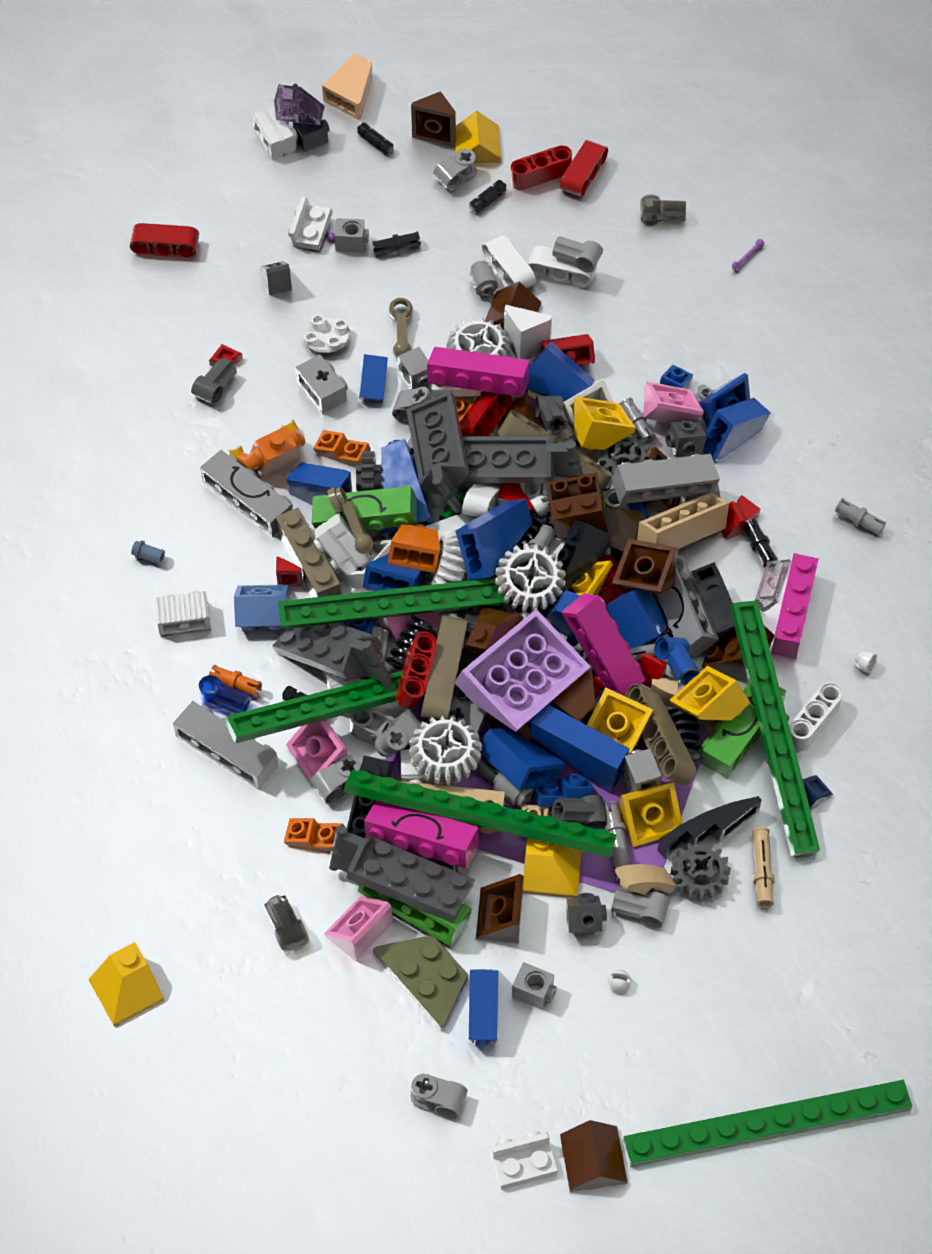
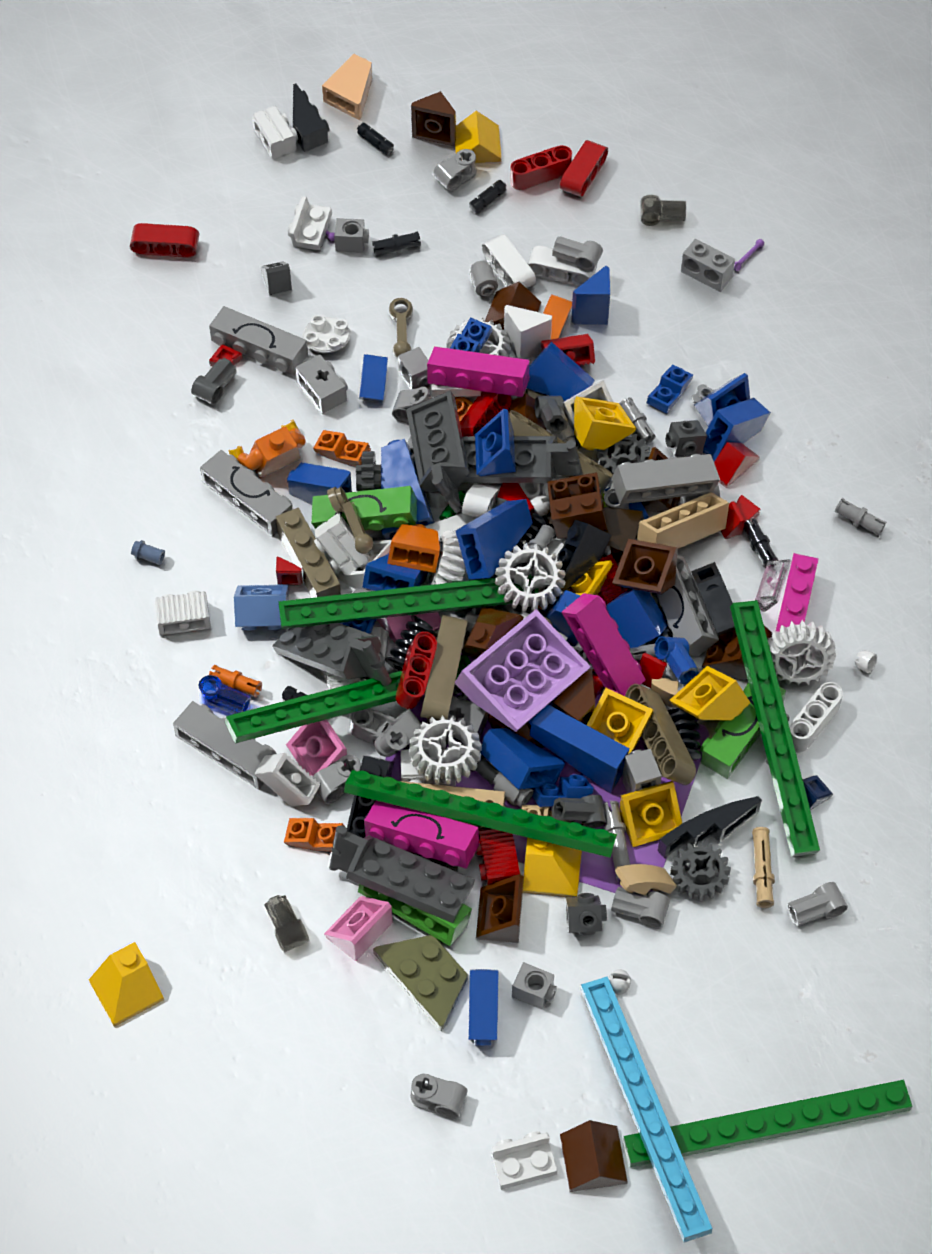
(258, 340): none -> light grey brick
(287, 779): none -> white brick
(297, 106): clear purple slope -> none
(472, 337): none -> blue slope
(495, 446): none -> blue slope
(498, 855): none -> red brick
(559, 310): none -> orange slope
(592, 300): none -> blue slope
(646, 1110): none -> medium azure plate
(670, 403): bright pink slope -> none
(707, 265): none -> light grey brick
(733, 462): none -> red slope
(802, 659): none -> white gear
(823, 902): none -> light grey piece

